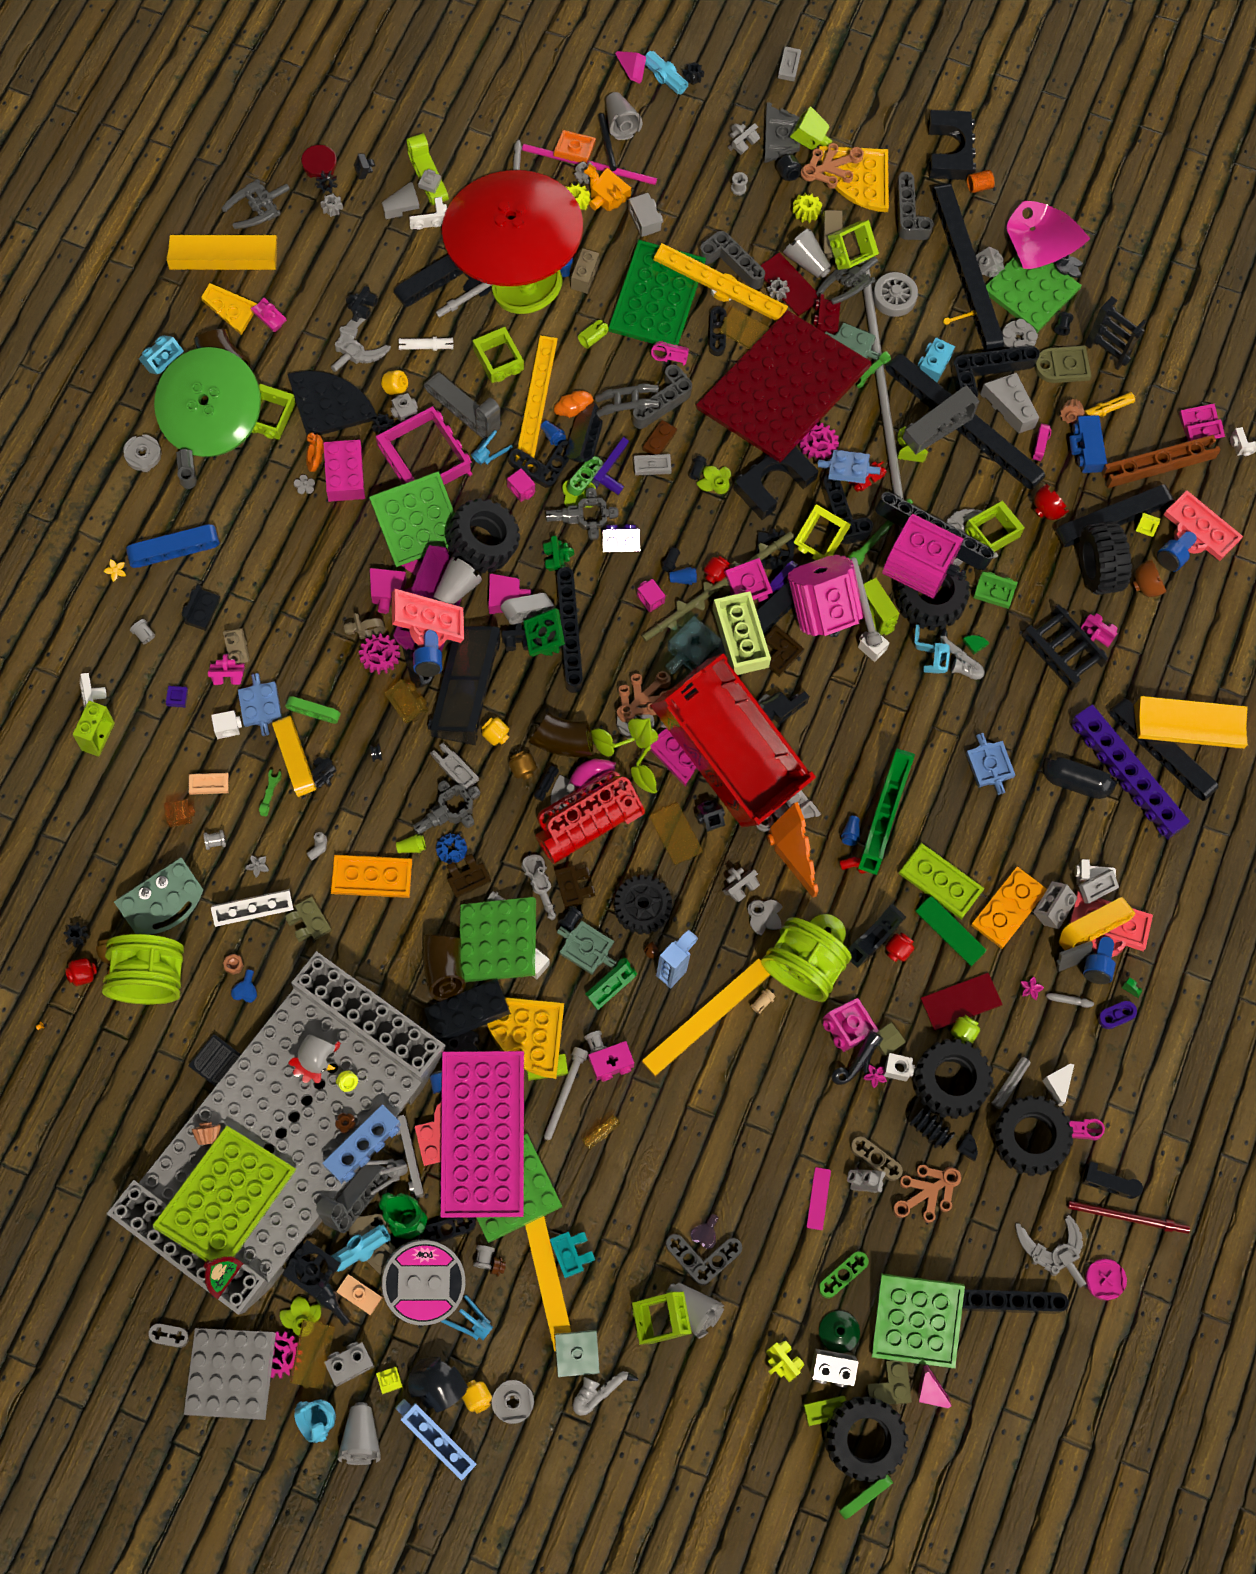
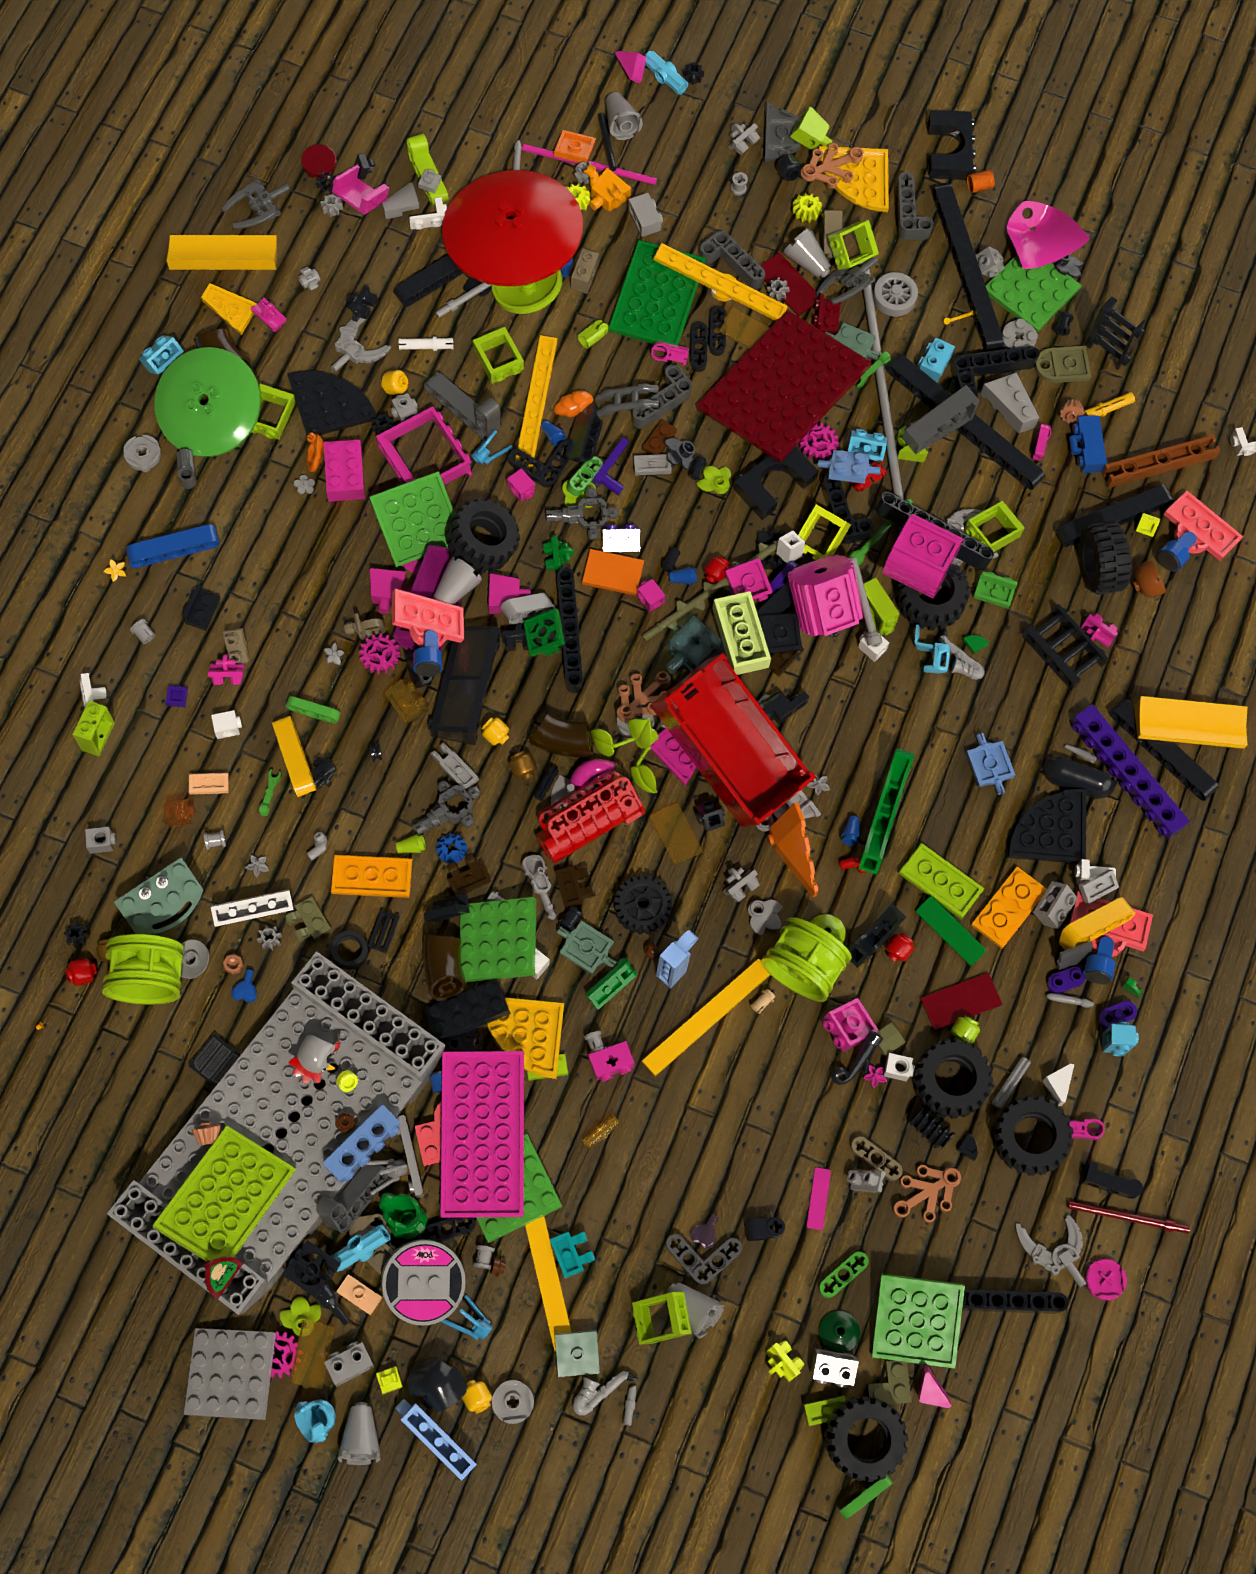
(94, 834): none -> light grey brick
(168, 1341): light grey beam -> none
(192, 950): none -> light grey dish
(260, 704): medium blue plate -> none
(271, 943): none -> light grey gear
(309, 278): none -> light grey gear
(333, 654): none -> light grey plant
(345, 935): none -> black tyre
(357, 192): none -> dark pink panel
(389, 916): none -> black tile
(448, 908): none -> black bracket
(579, 1055): light grey piece -> none
(613, 572): none -> orange tile
(630, 1405): none -> light grey piece
(680, 452): none -> black plate
(695, 340): none -> black beam
(759, 1228): none -> black piece
(781, 632): none -> black tile
(789, 64): light grey plate -> none
(790, 547): none -> white brick
(819, 784): none -> light grey plant
(868, 444): none -> medium azure brick
(1031, 988): dark pink plant -> none
(1049, 504): red cylinder -> none
(1052, 829): none -> black plate
(1067, 980): none -> dark purple plate
(1086, 755): none -> light grey helmet
(1119, 1039): none -> medium azure brick
(1201, 422): dark pink slope -> none

